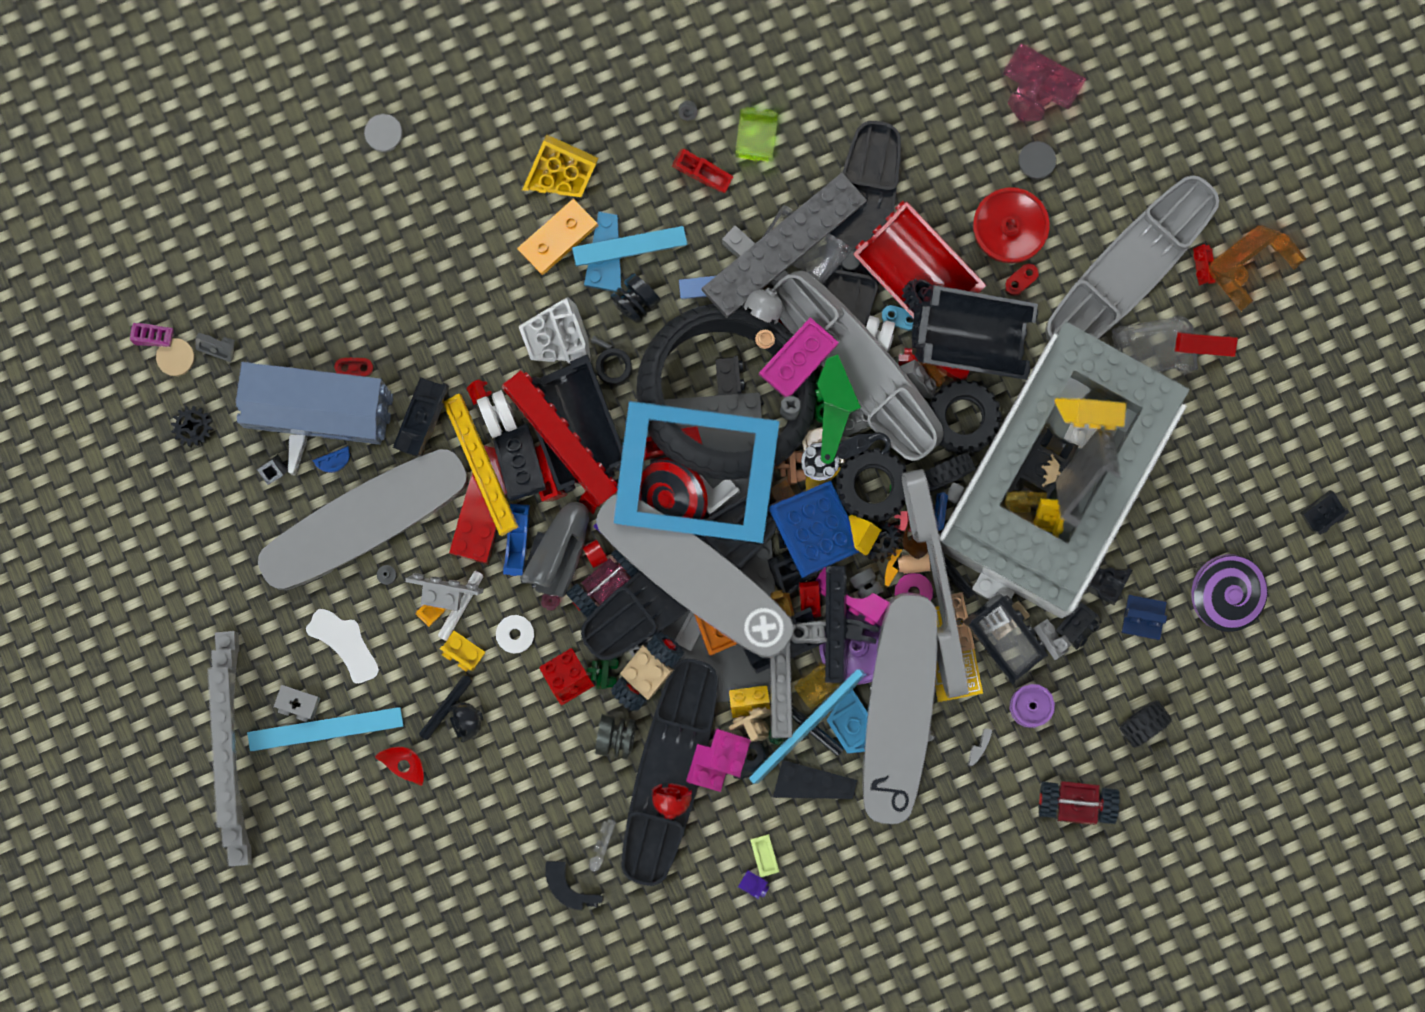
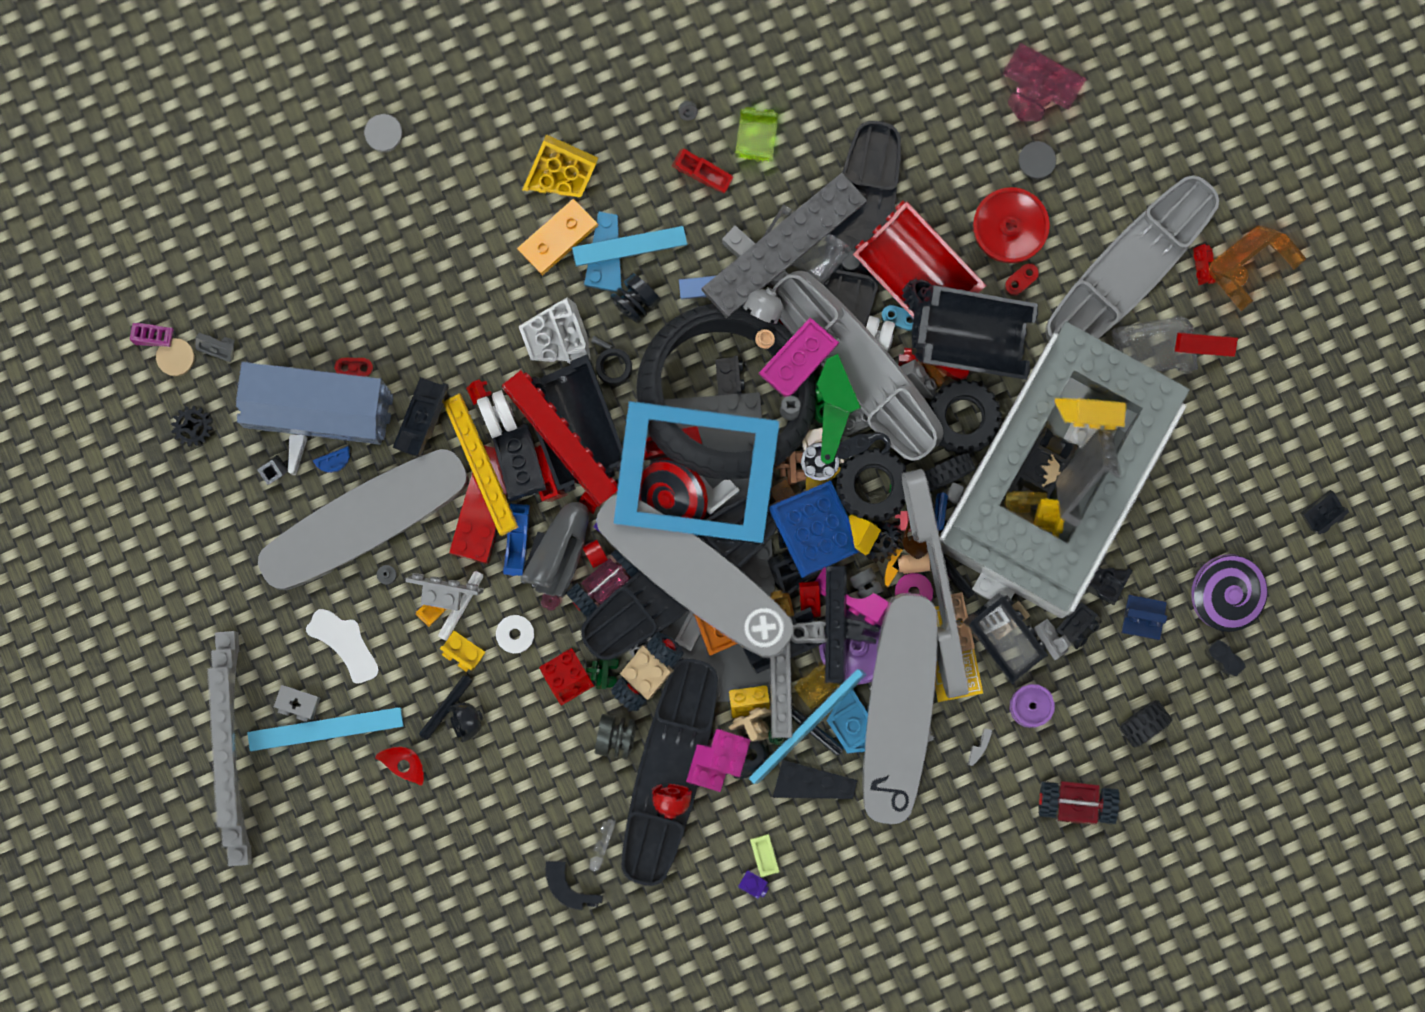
(1228, 662): none -> black brick

